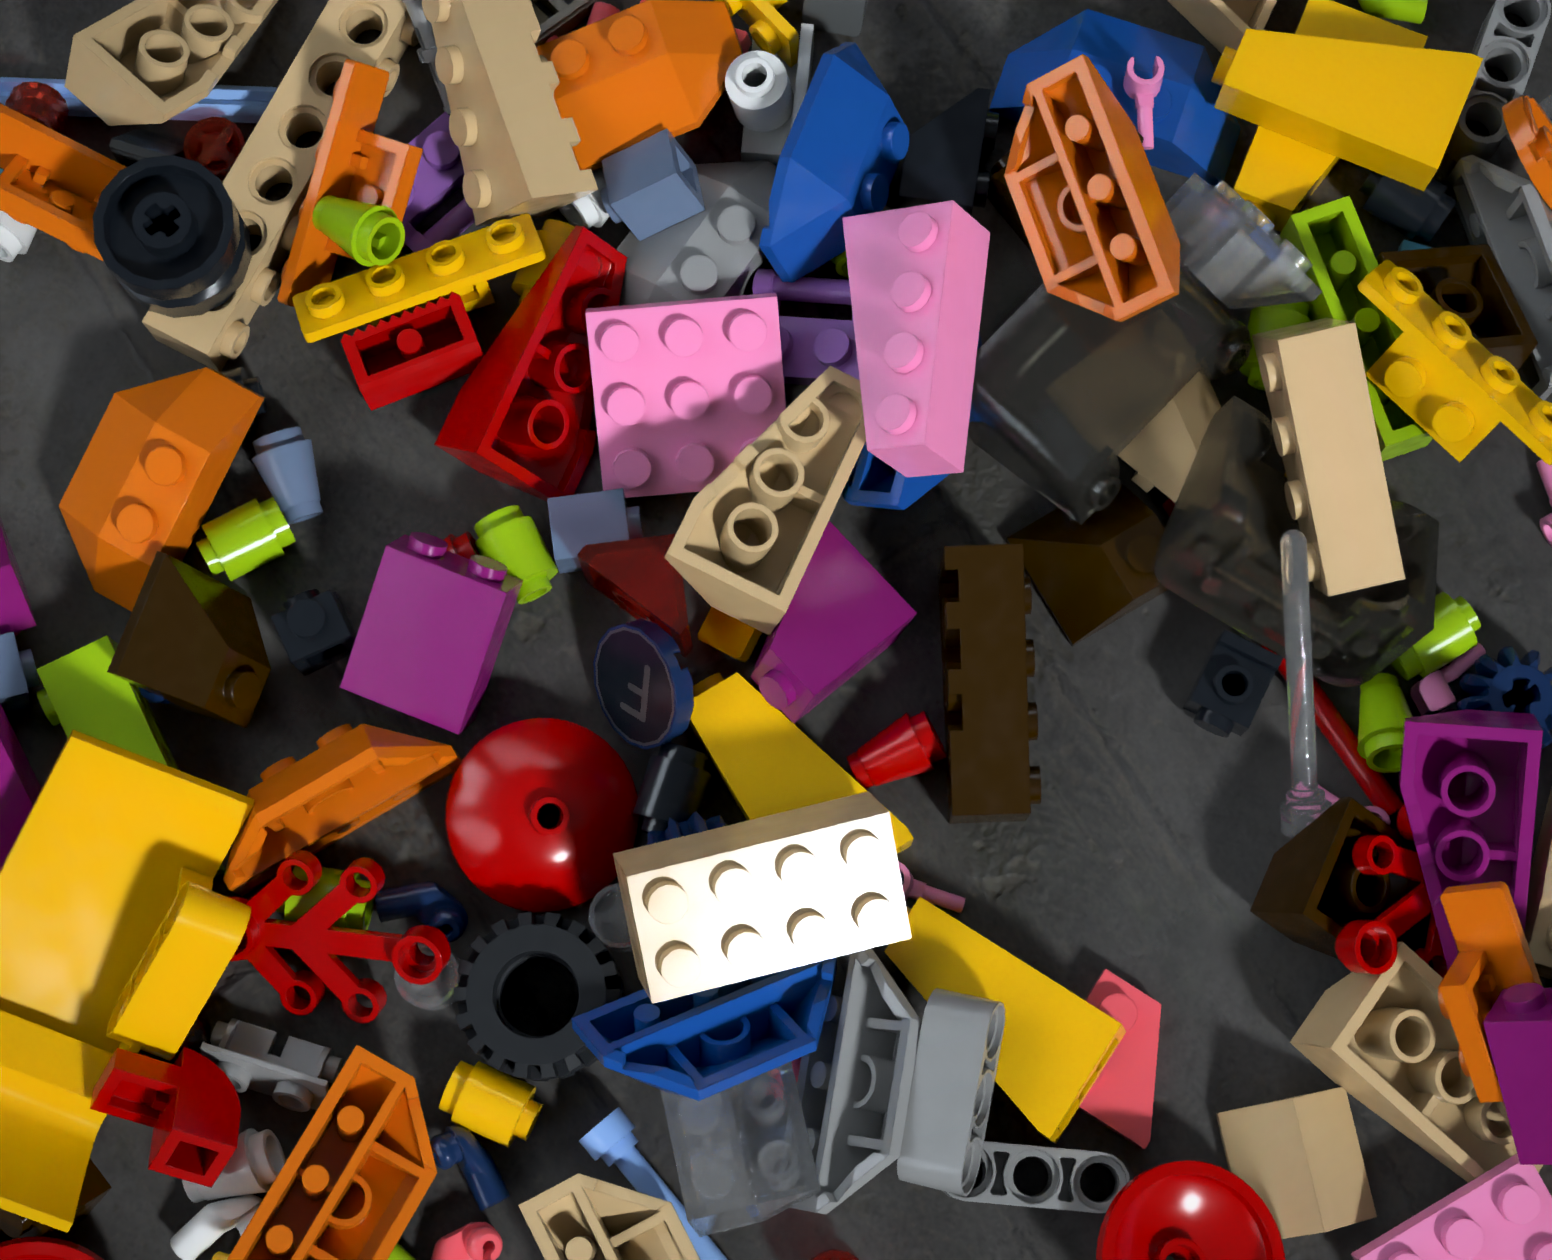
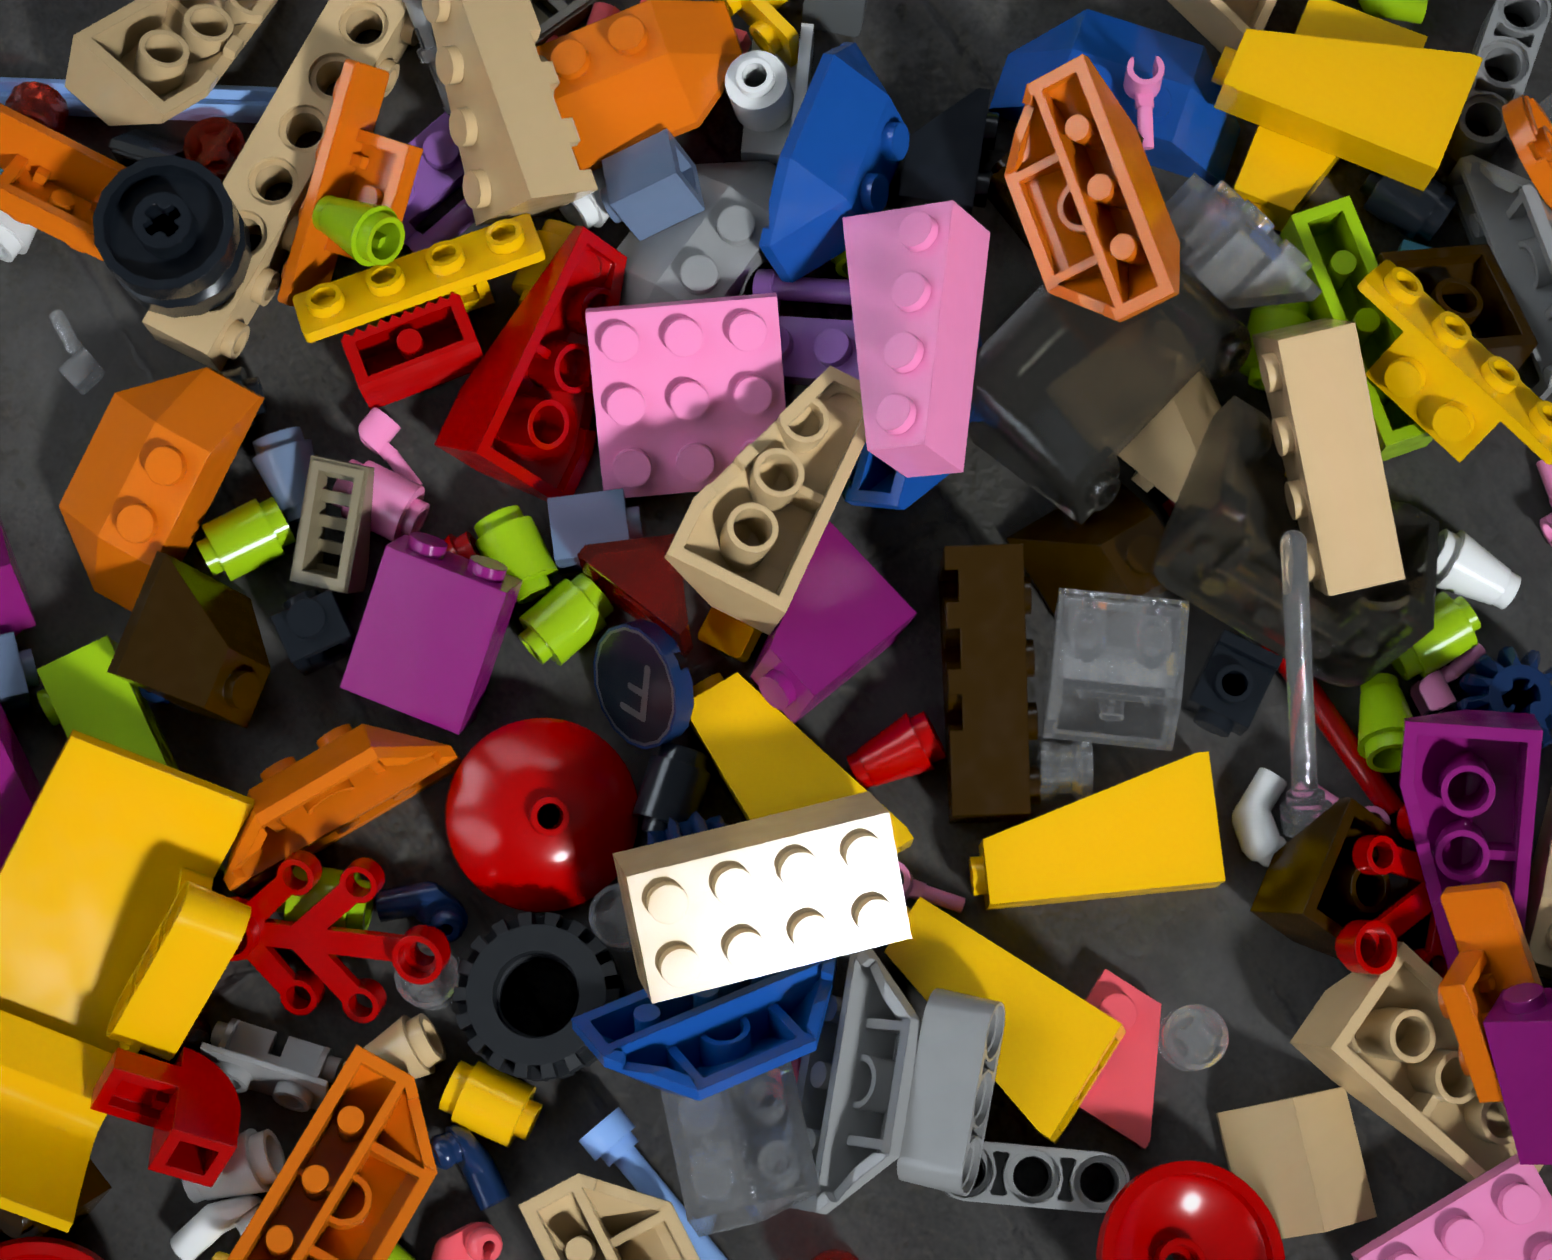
(81, 367): none -> clear hand
(310, 541): none -> dark tan slope
(376, 433): none -> bright pink hand
(395, 504): none -> bright pink brick
(410, 1045): none -> tan cone
(564, 620): none -> lime brick
(1064, 768): none -> clear wheel
(1115, 669): none -> clear slope
(1117, 843): none -> yellow slope
(1206, 1029): none -> clear wheel
(1254, 820): none -> white arm
(1473, 571): none -> white cone

